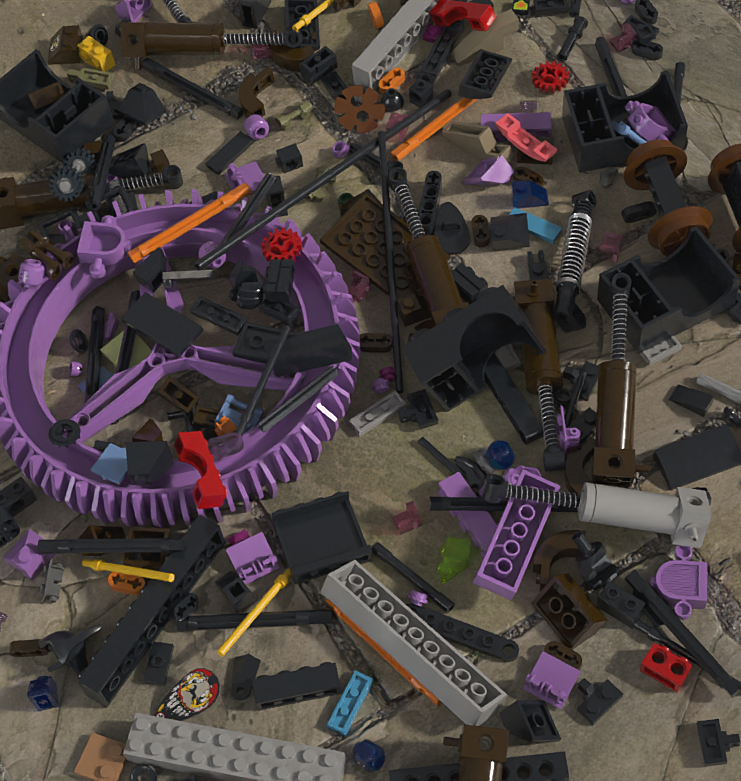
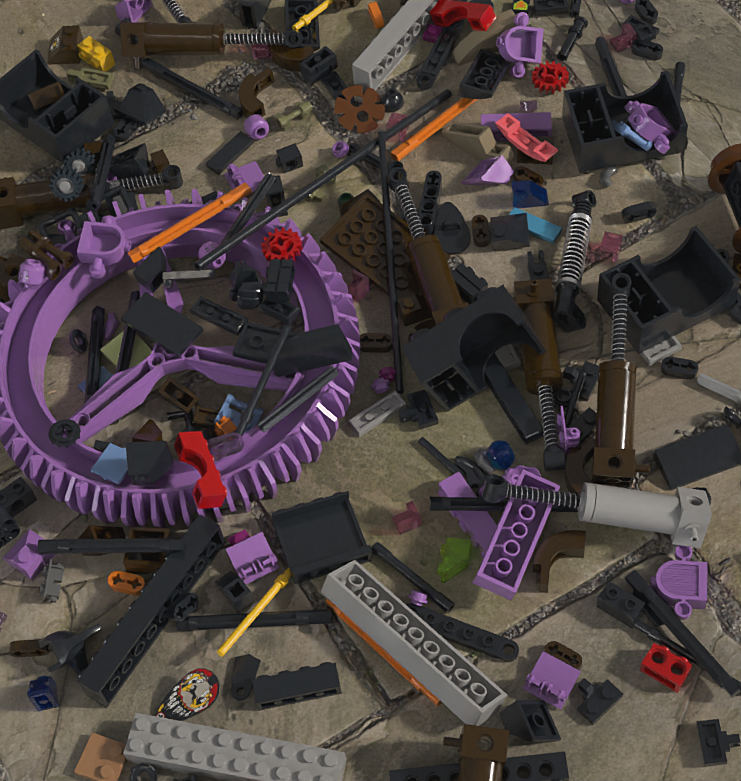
(74, 369): medium lavender hinge -> none
(98, 33): black brick -> none
(101, 565): yellow bar -> none
(158, 663): black plate -> none
(349, 703): dark azure tile -> none
(368, 755): clear blue head -> none
(389, 80): orange beam -> none
(420, 92): black brick -> none
(521, 45): none -> medium lavender piece
(568, 611): dark brown slope -> none
(593, 563): black piece -> none
(655, 168): reddish brown brick -> none
(679, 368): none -> black beam
(692, 399): black slope -> none

